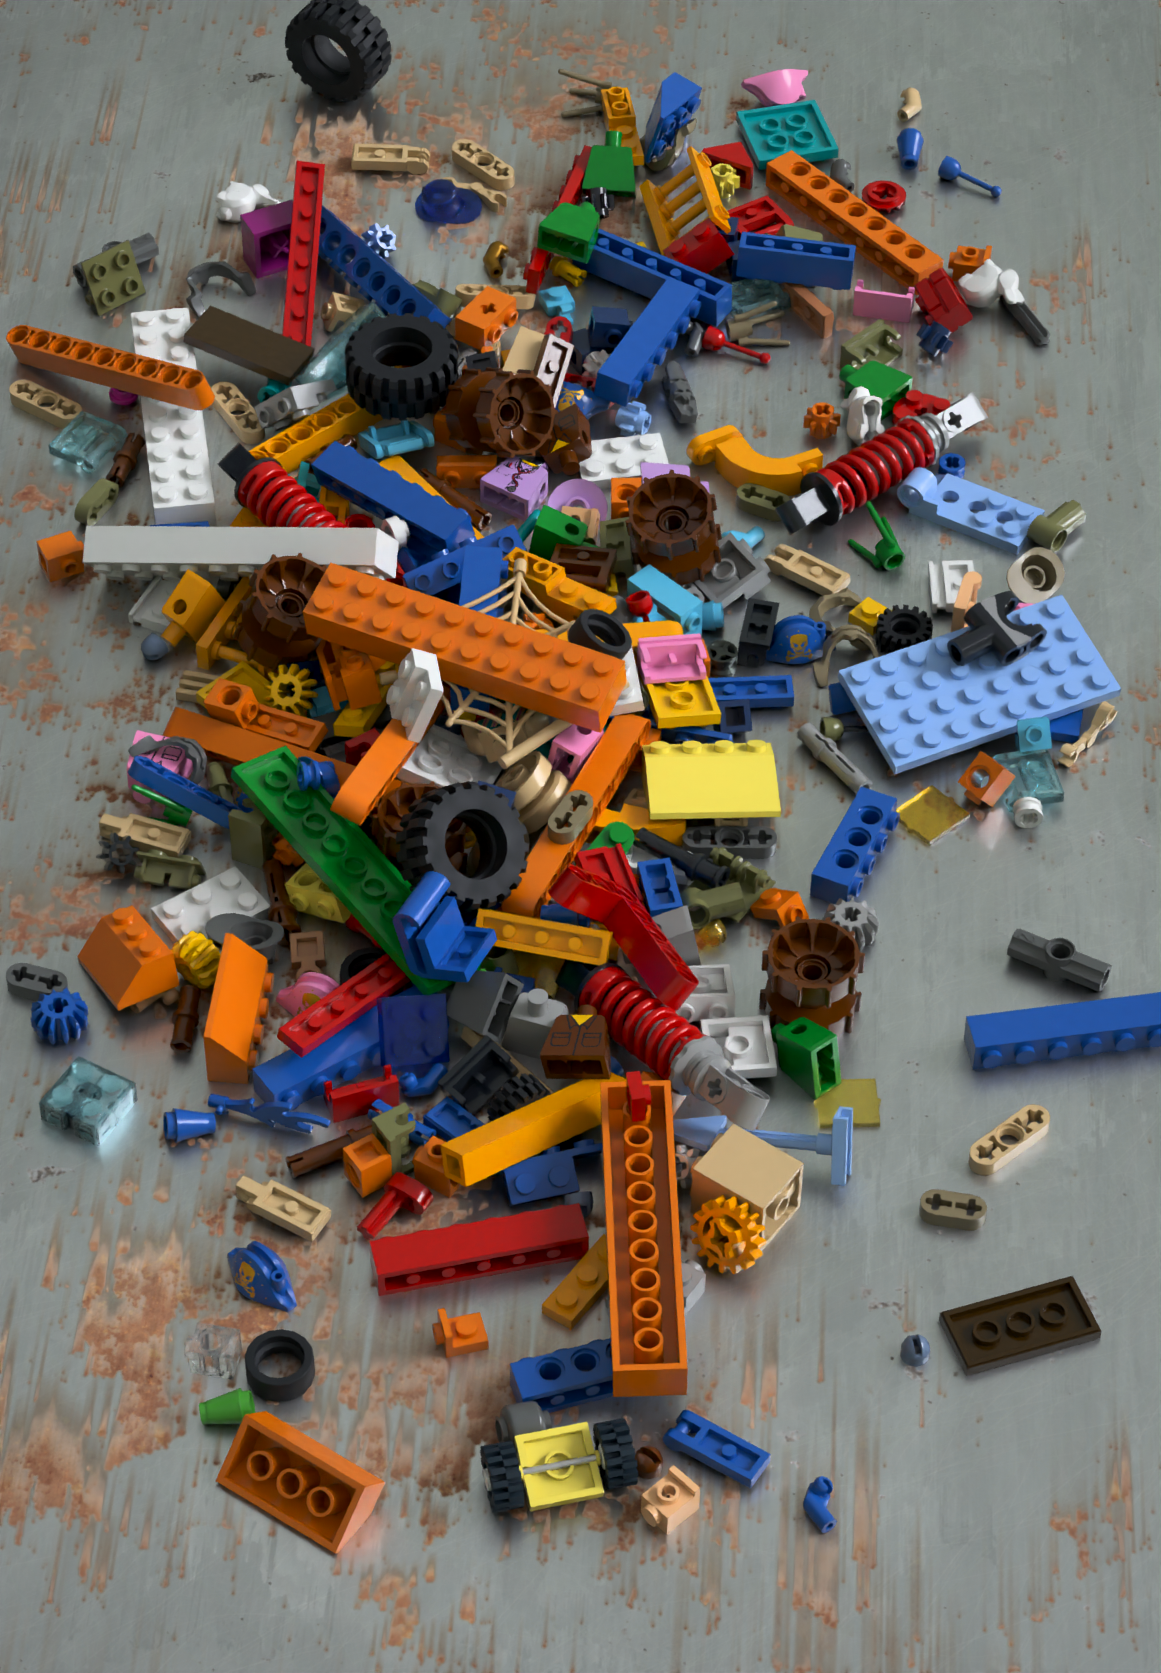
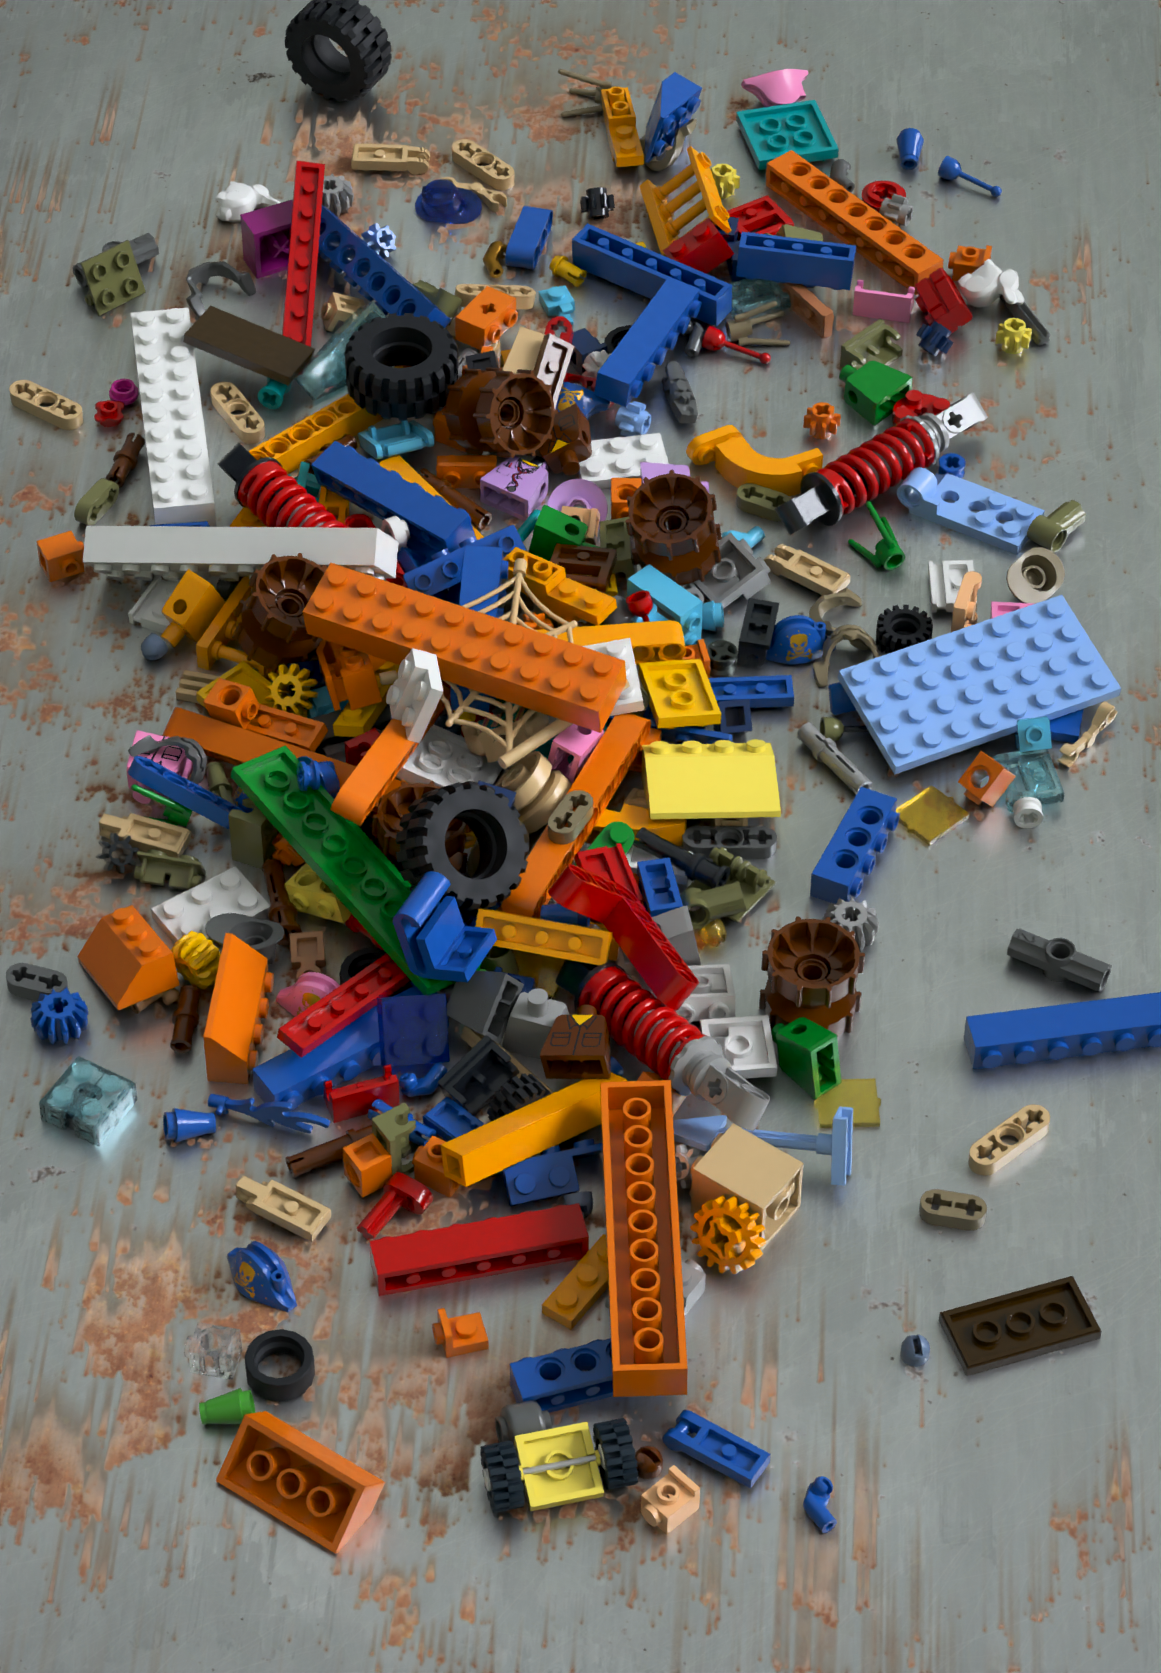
(81, 435): clear light blue plate -> none
(109, 413): none -> red plate
(111, 367): orange beam -> none
(293, 404): light grey plate -> none
(337, 194): none -> light grey gear
(529, 237): none -> blue beam
(570, 193): red plate -> none
(570, 231): green torso -> none
(606, 627): black tyre -> none
(607, 326): dark blue brick -> none
(611, 167): green torso -> none
(637, 1096): red plate -> none
(671, 658): bright pink hinge -> none
(735, 156): red slope -> none
(779, 906): orange bracket -> none
(863, 415): white animal -> none
(866, 615): yellow plate -> none
(897, 210): none -> light grey gear
(912, 102): tan arm -> none
(995, 633): black connector -> none
(1013, 335): none -> light yellow gear

